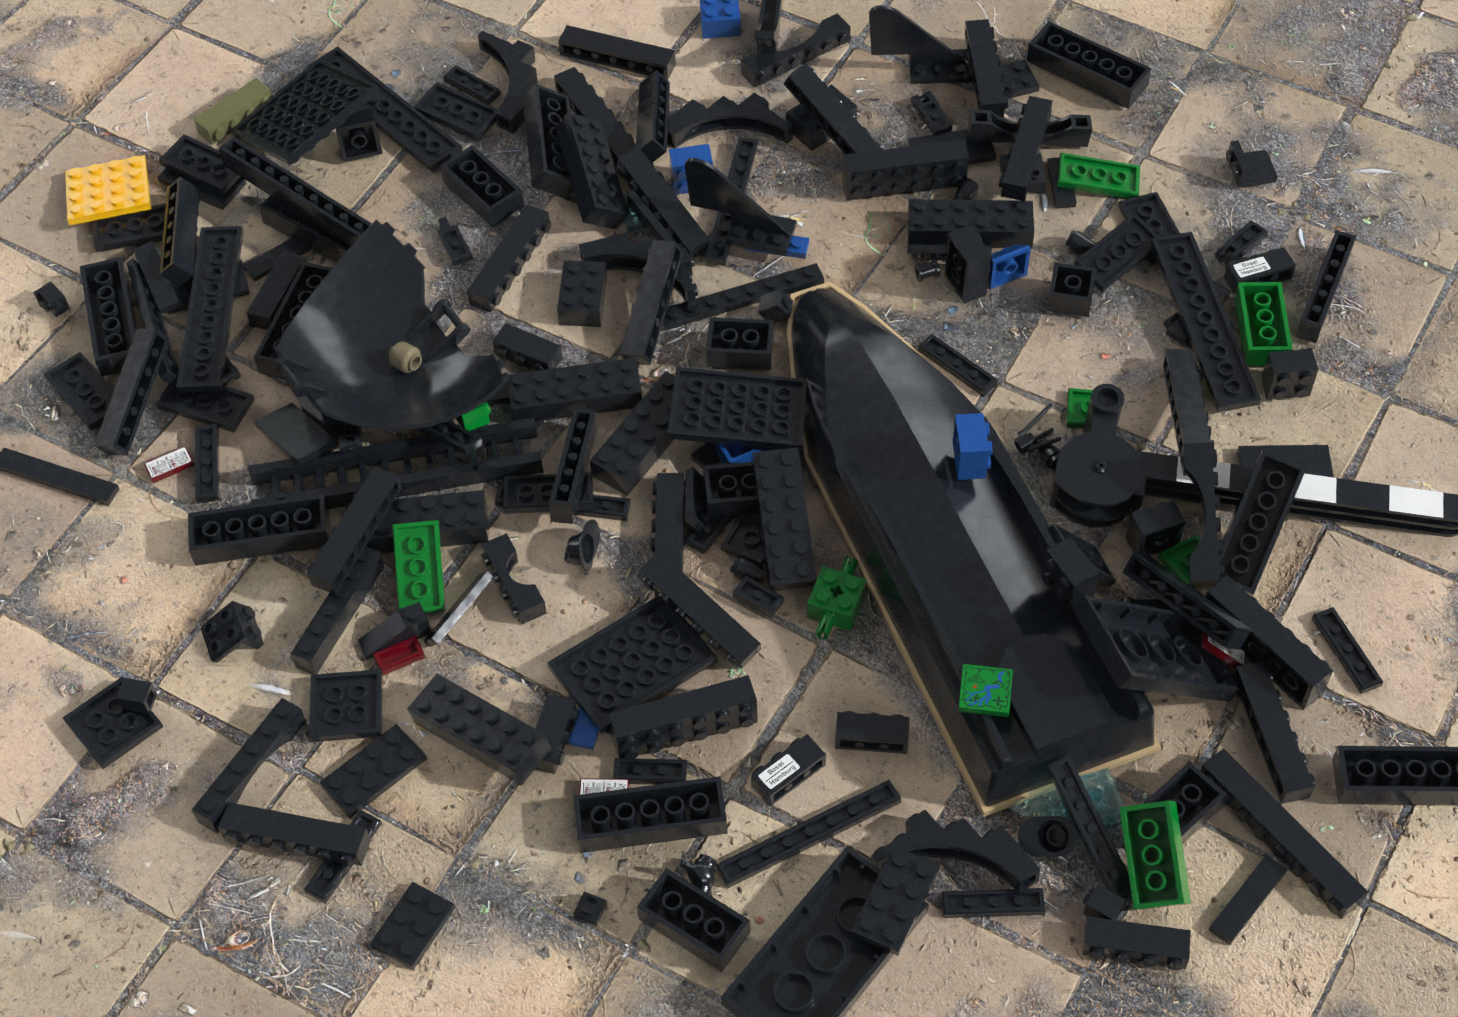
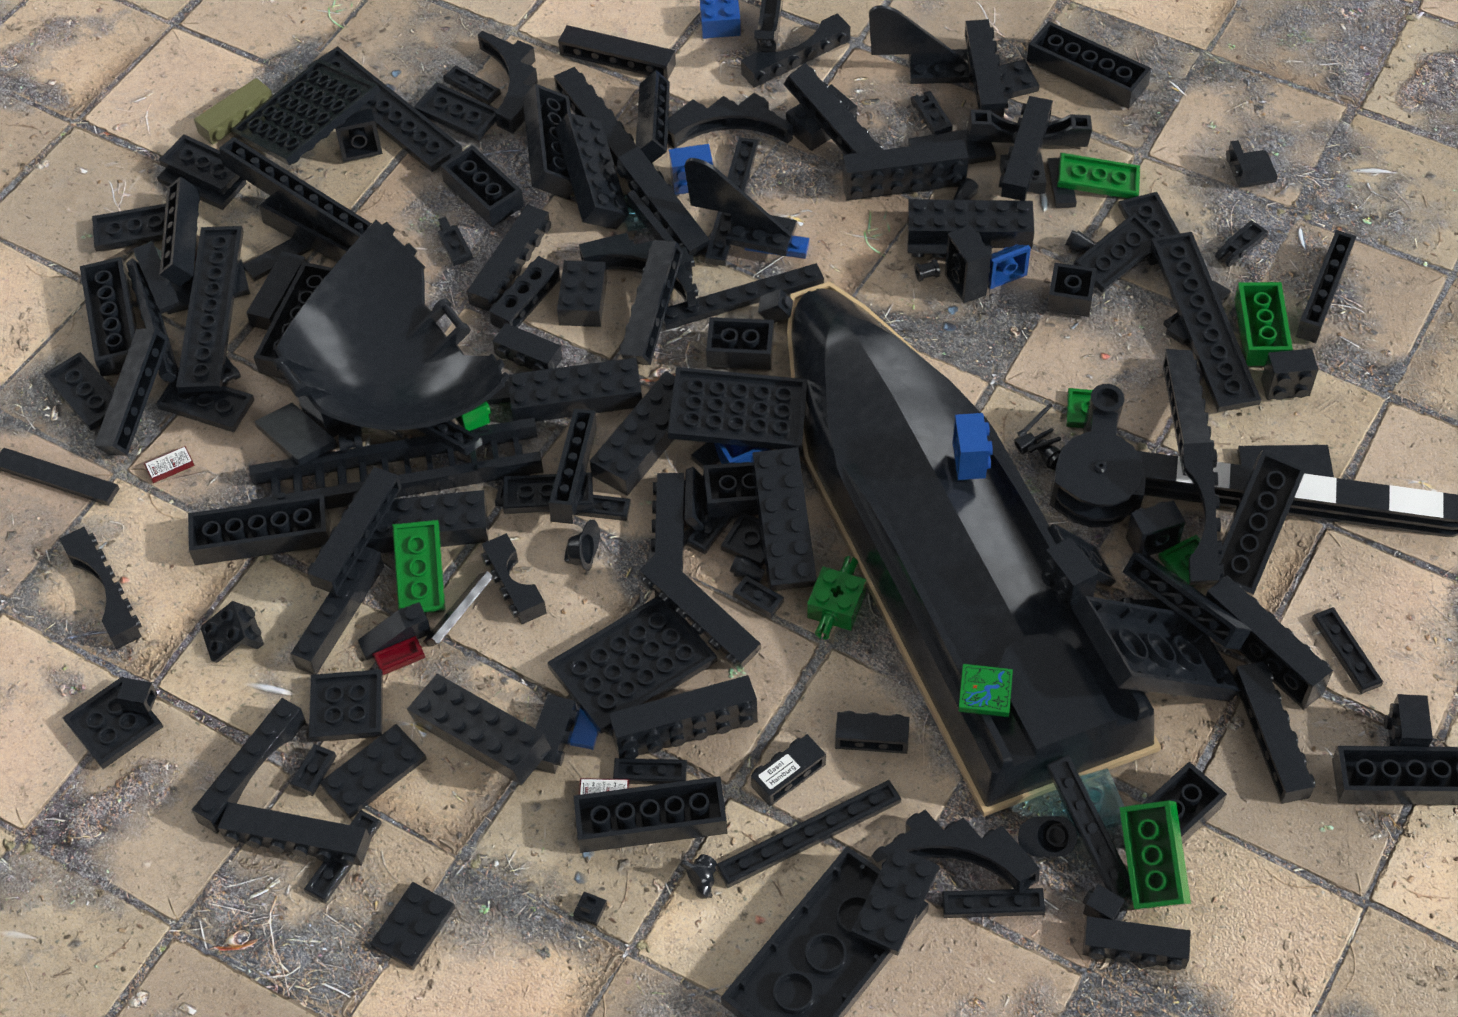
(51, 299): black brick -> none
(107, 190): yellow plate -> none
(117, 617): none -> black arch
(207, 463): black plate -> none
(313, 769): none -> black plate
(405, 357): dark tan head -> none
(525, 293): none -> black brick
(693, 919): black brick -> none
(957, 365): black tile -> none
(1230, 656): dark red tile -> none
(1248, 899): black tile -> none
(1265, 267): black brick -> none
(1285, 835): black brick -> none
(1409, 721): none -> black brick

